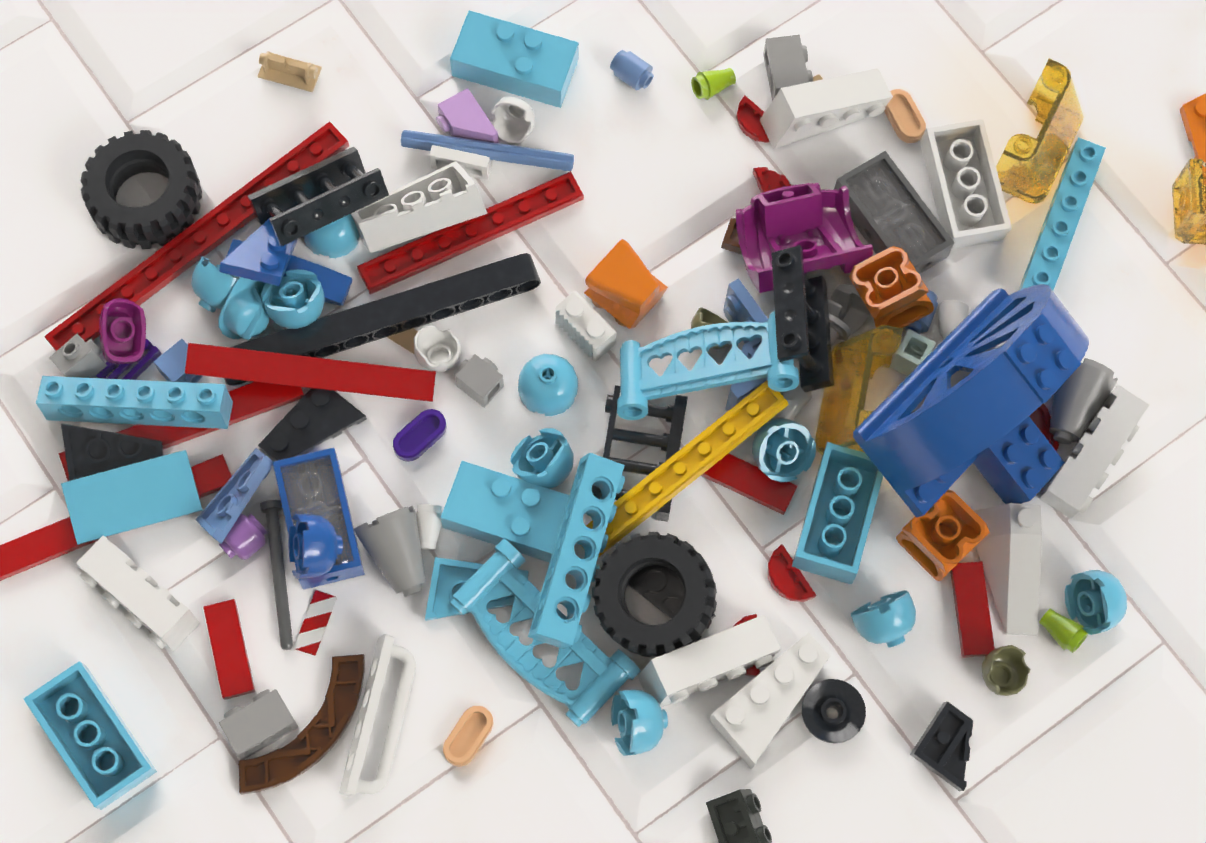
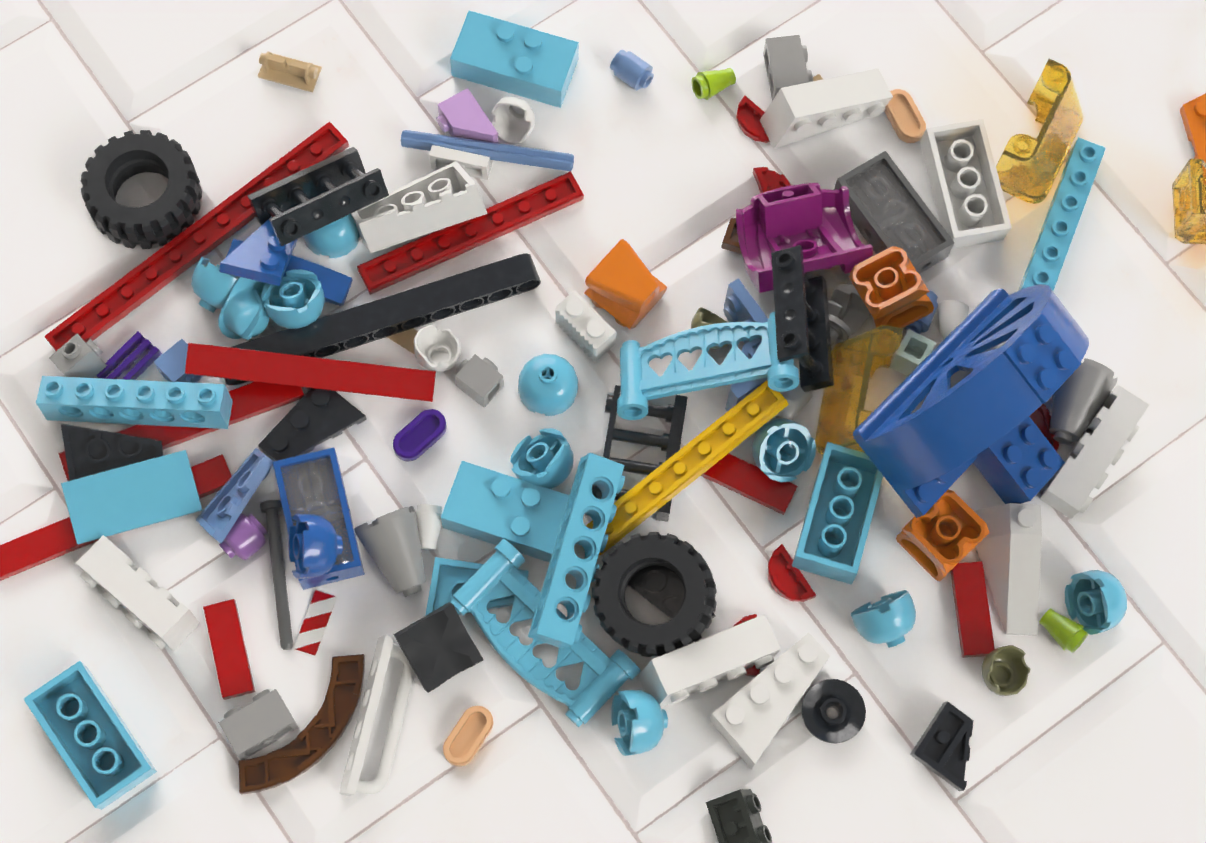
(122, 331): magenta piece -> none
(438, 647): none -> black brick

